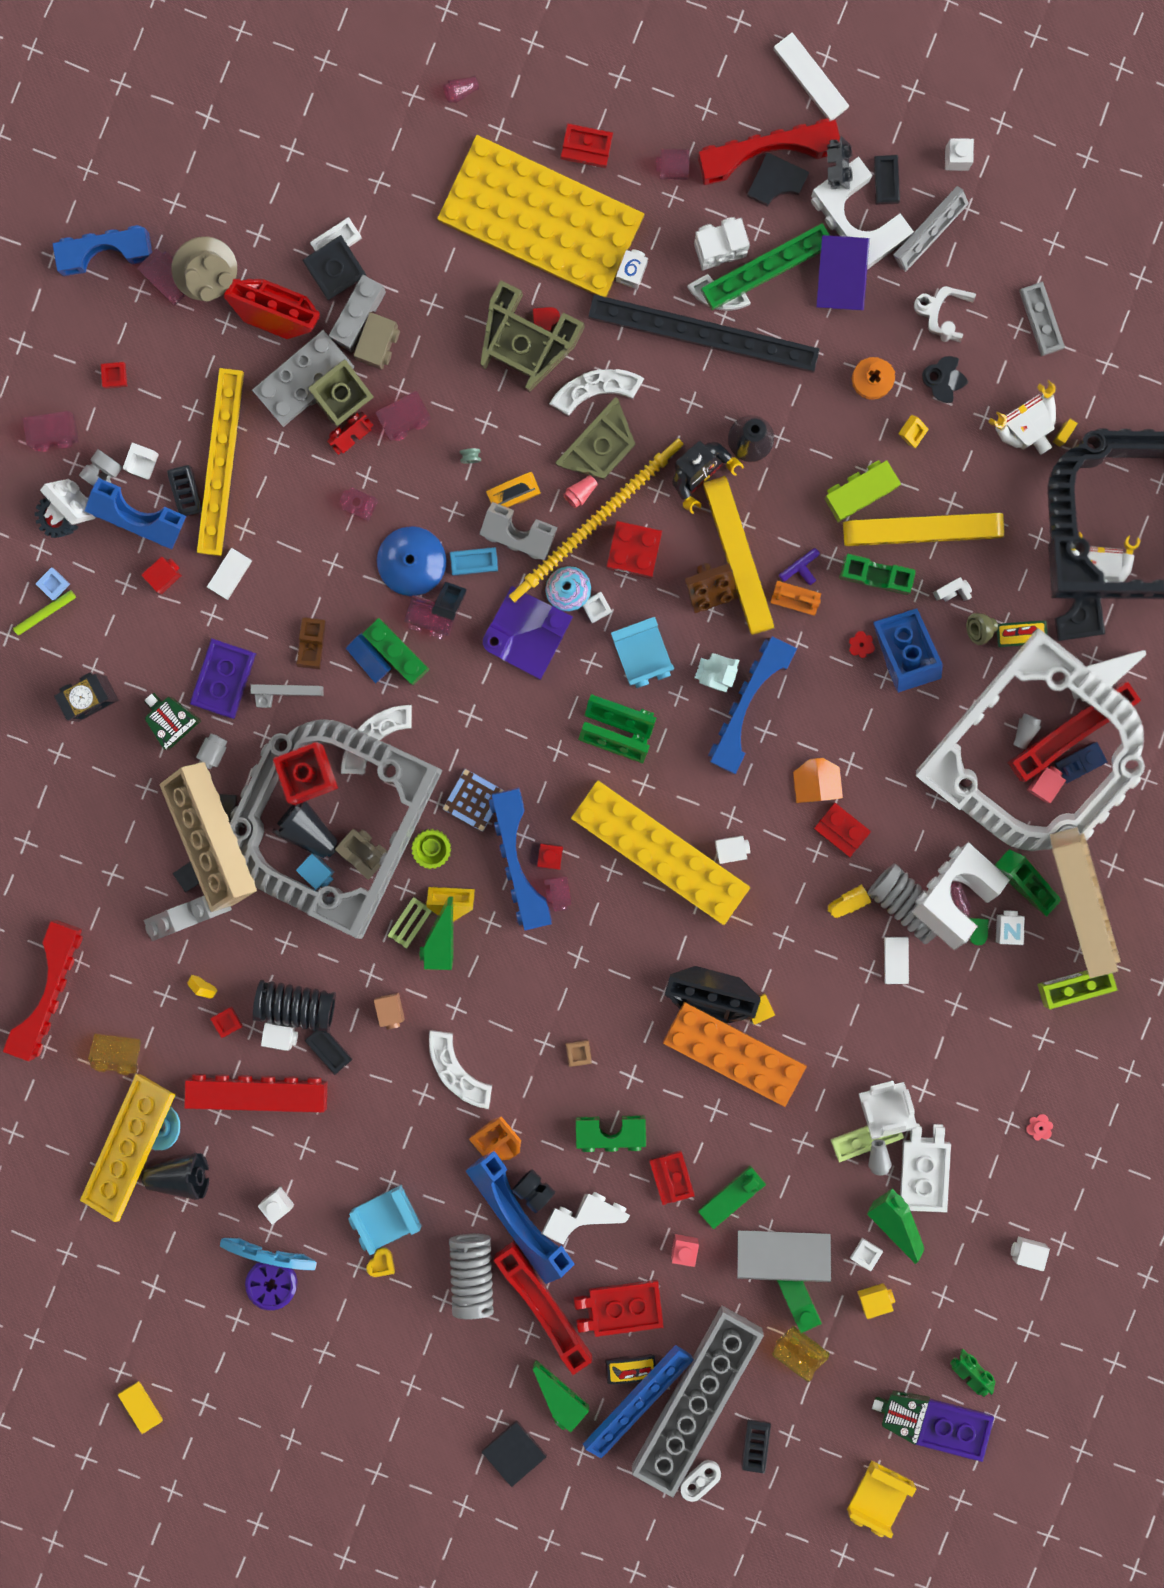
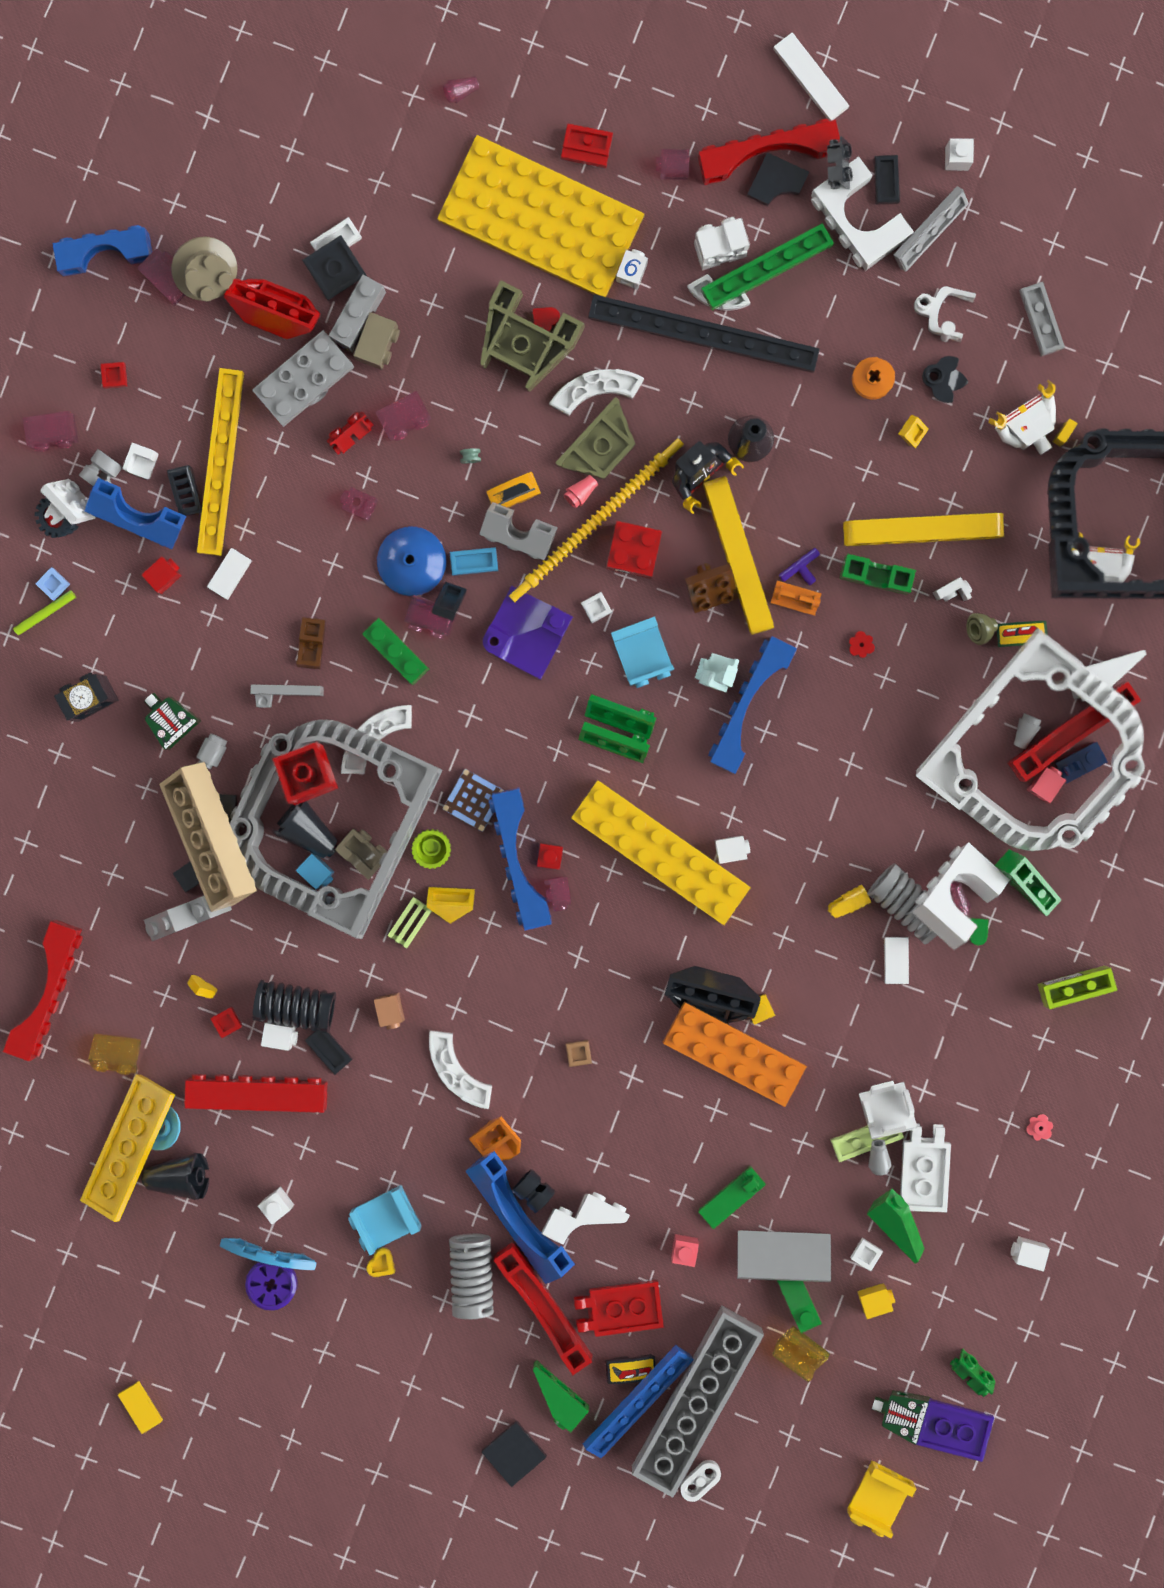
(223, 678): dark purple tile -> none
(340, 392): olive slope -> none
(368, 658): blue tile -> none
(439, 942): green slope -> none
(574, 597): dish -> none
(630, 1135): green arch -> none
(672, 1177): red plate -> none
(758, 1467): black slope -> none
(817, 781): orange slope -> none
(842, 829): red plate -> none
(843, 272): dark purple tile -> none
(861, 490): lime brick -> none
(908, 650): blue slope -> none
(1010, 928): white brick -> none
(1081, 621): black tile -> none
(1085, 902): tan brick -> none

